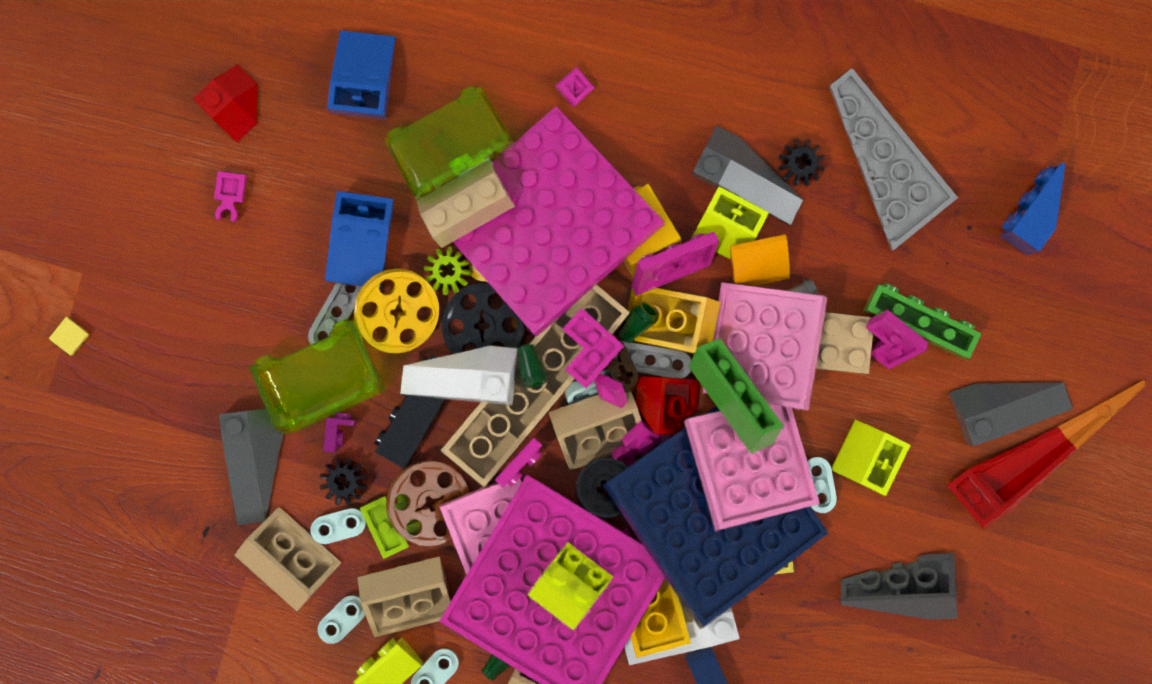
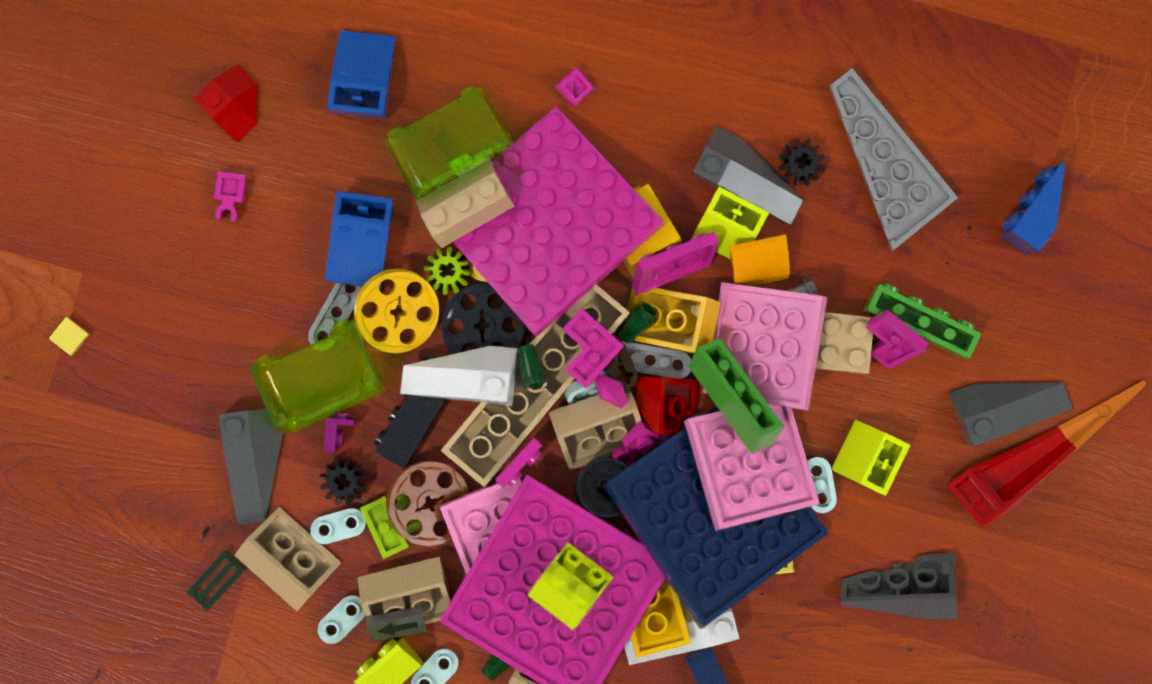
(200, 598): none -> clear green tile
(395, 624): none -> flat silver tile

